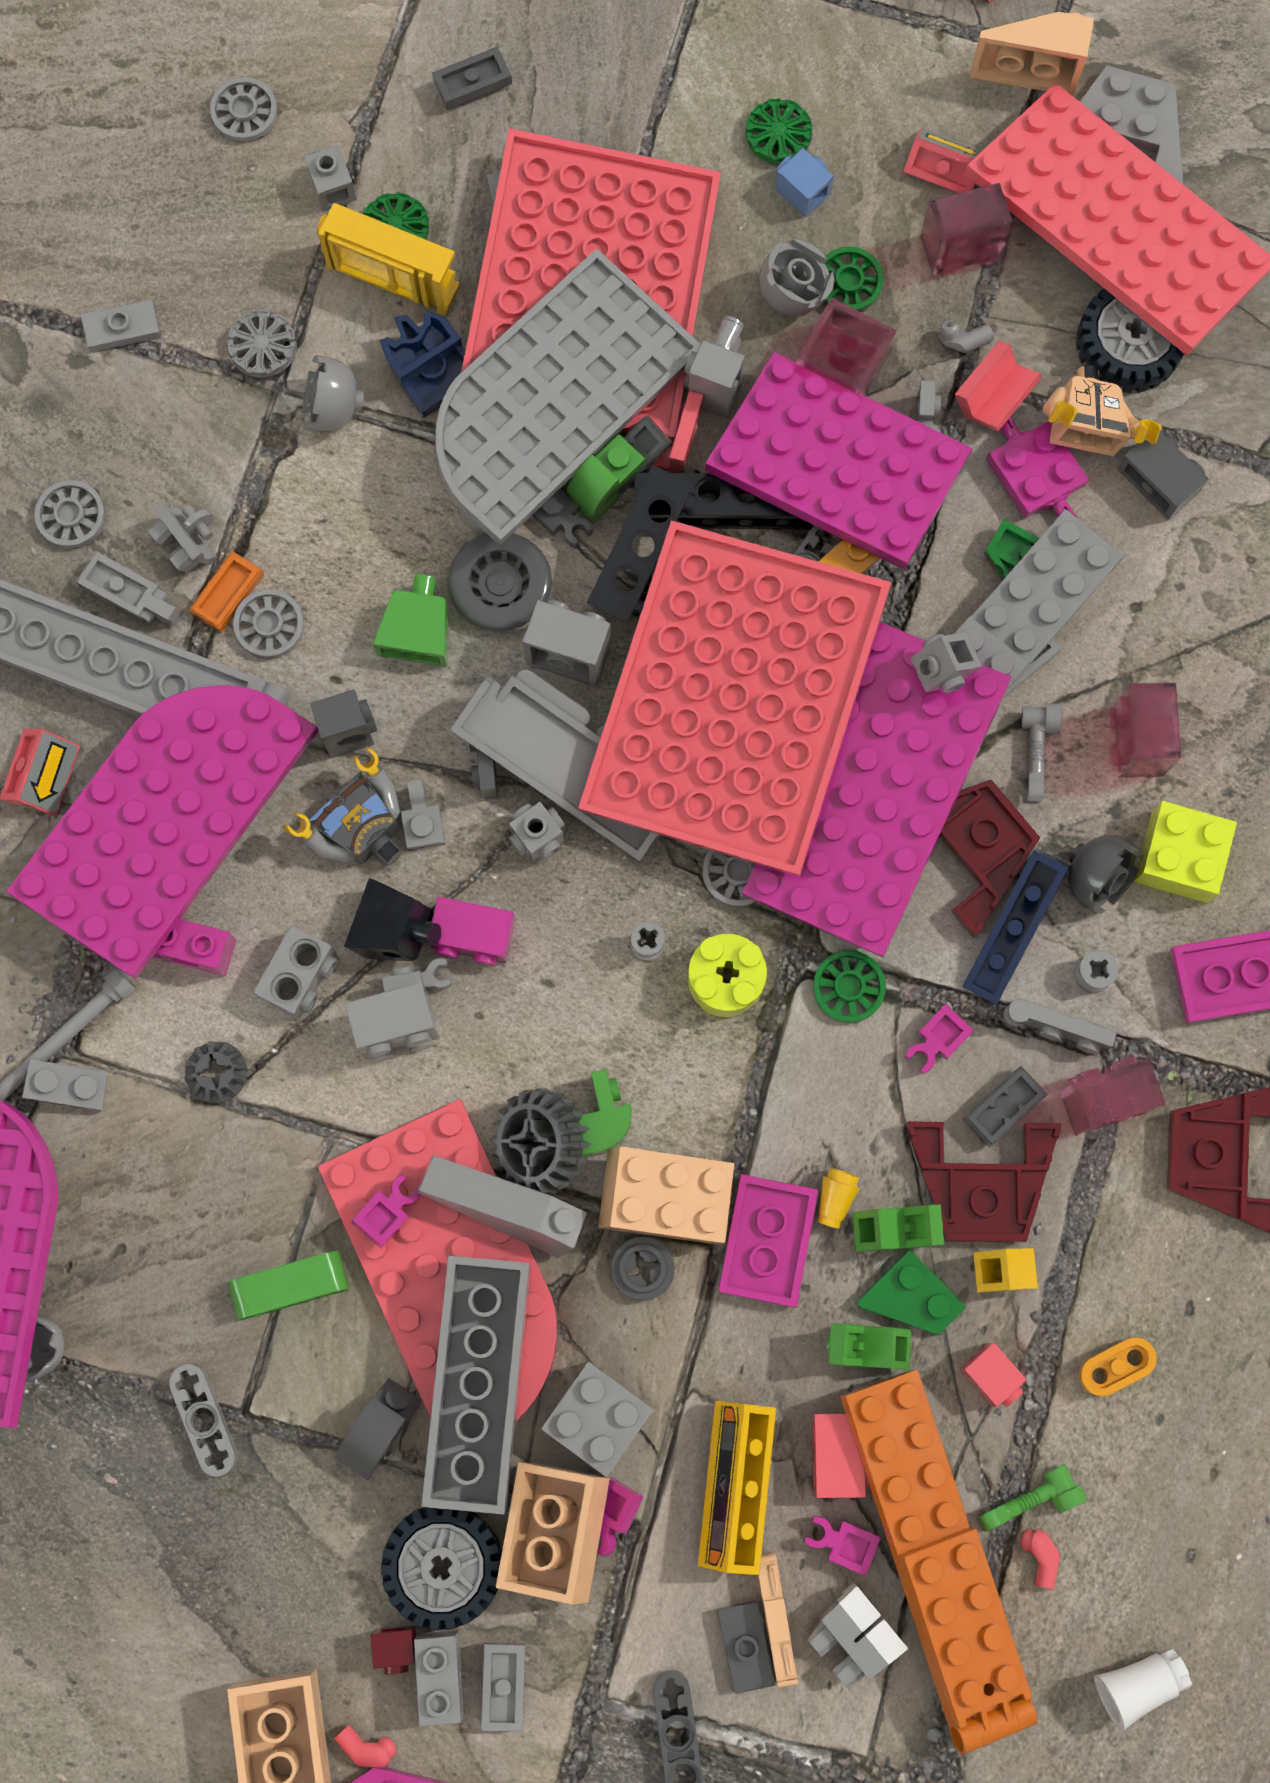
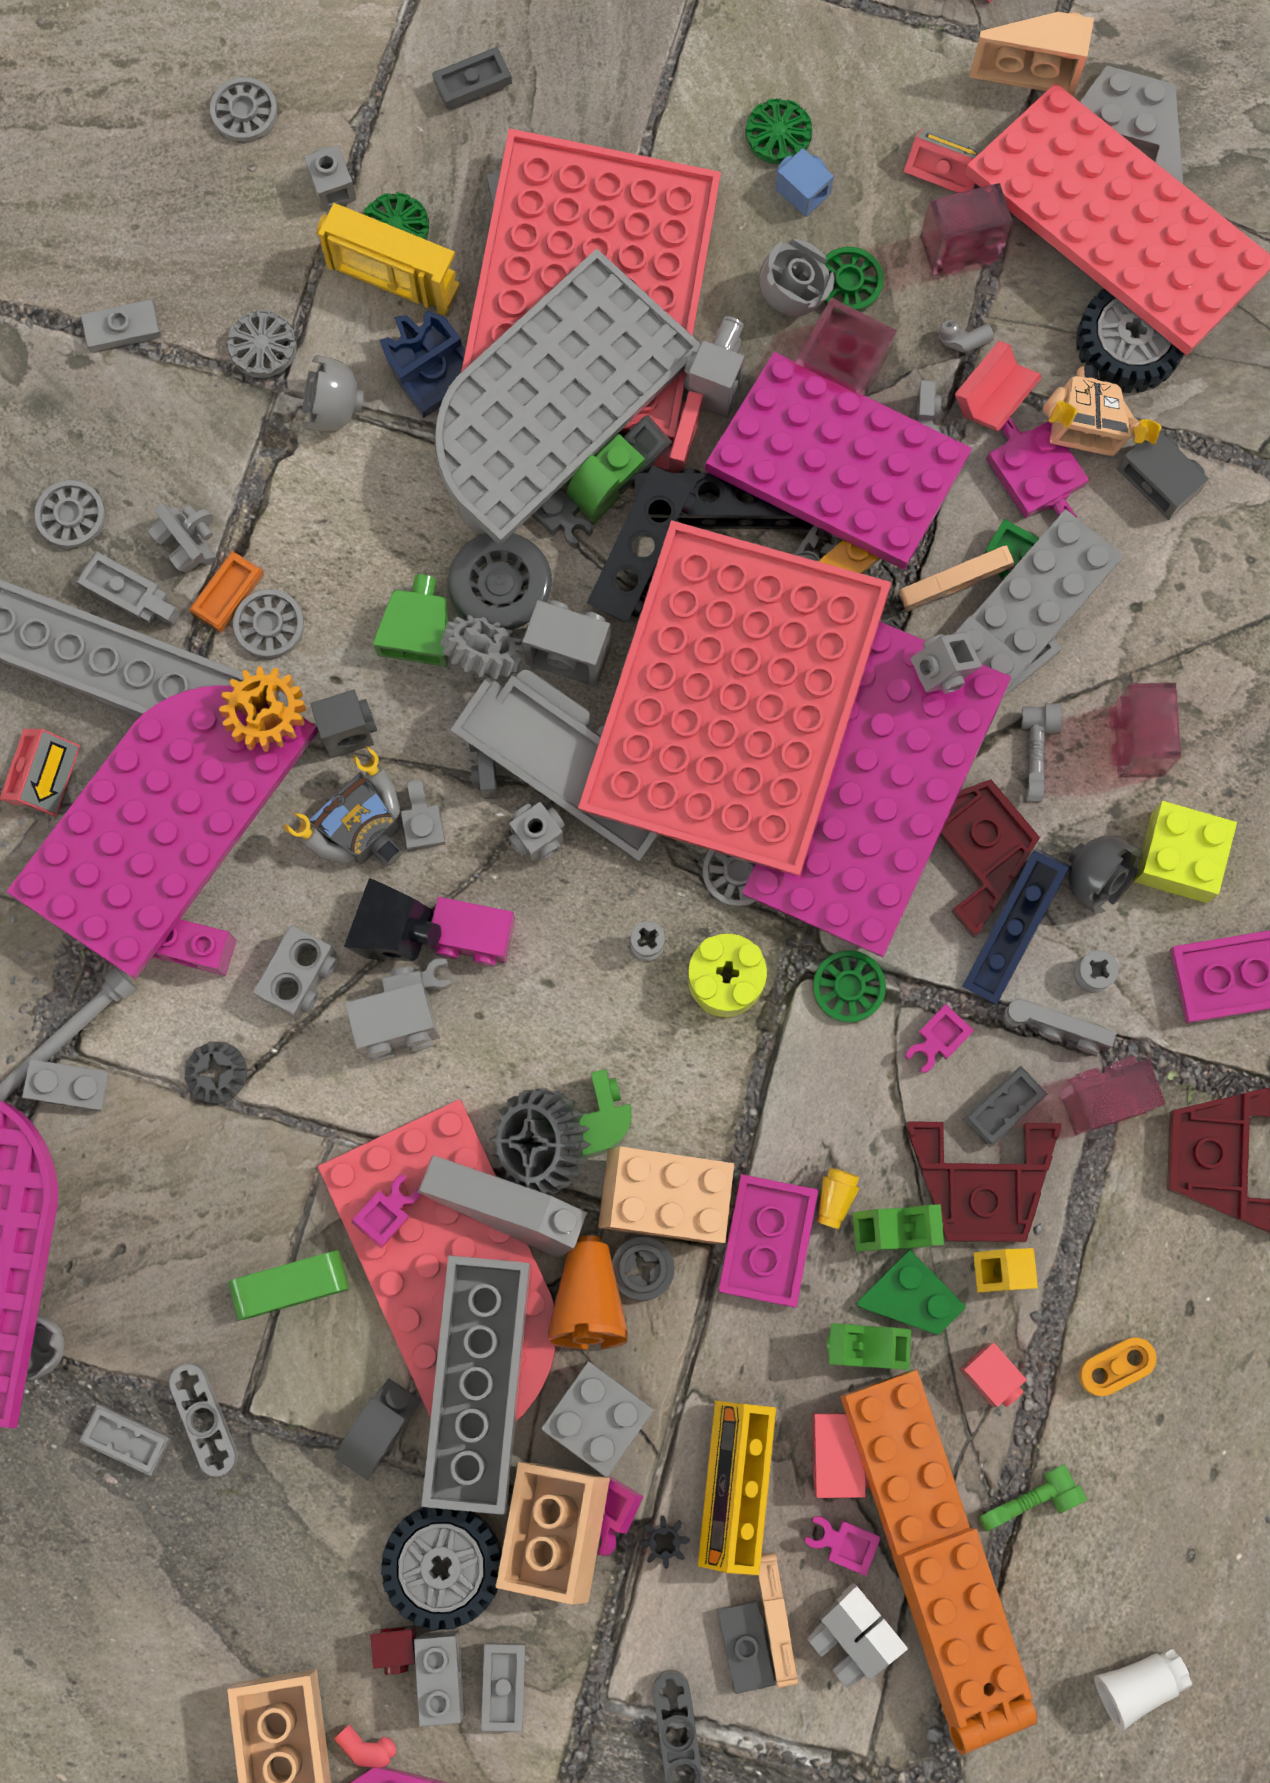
(125, 1439): none -> light grey plate
(270, 723): none -> light orange gear
(482, 647): none -> light grey gear
(588, 1300): none -> orange cone
(665, 1553): none -> black gear
(956, 578): none -> light nougat piece
(1045, 1553): coral arm -> none

